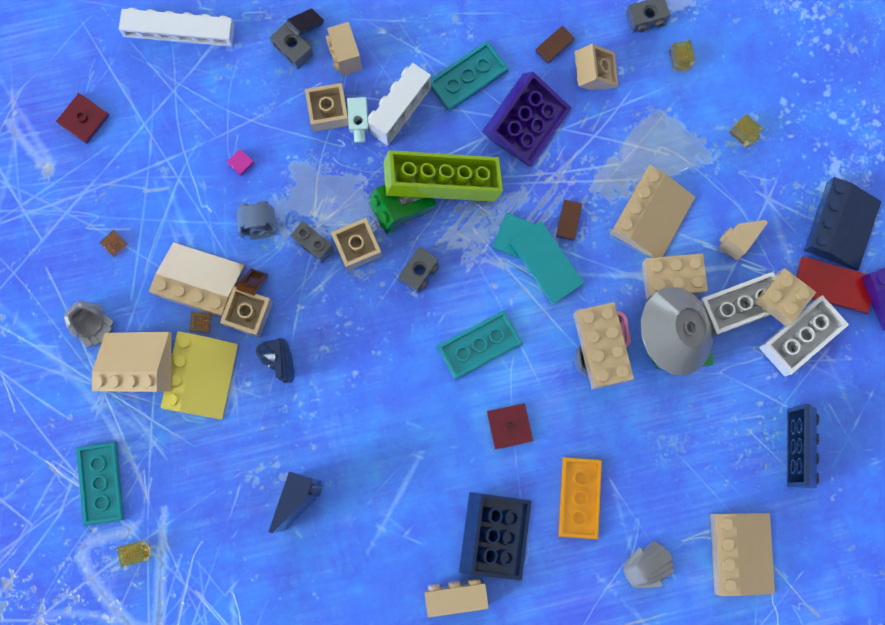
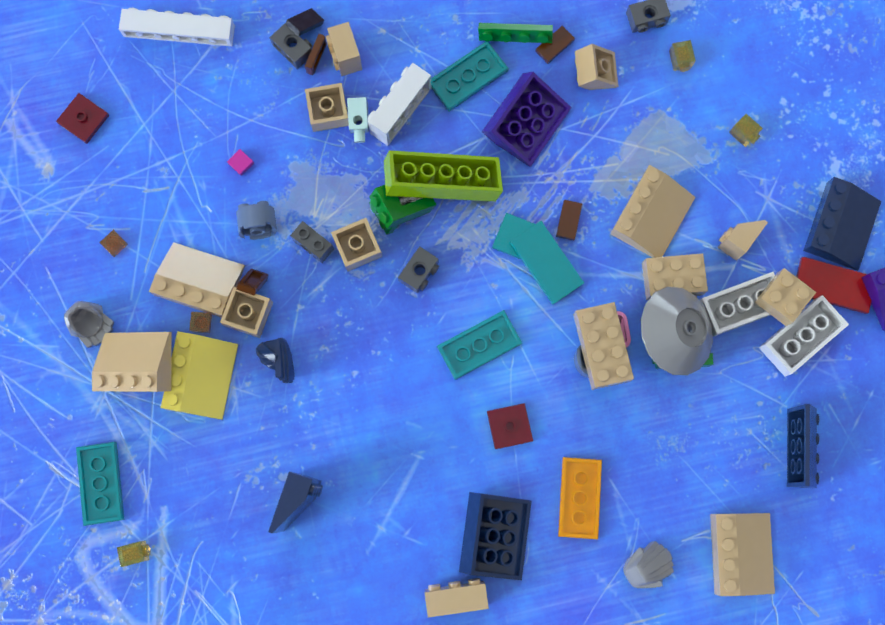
(316, 54): none -> reddish brown tile
(515, 32): none -> green plate

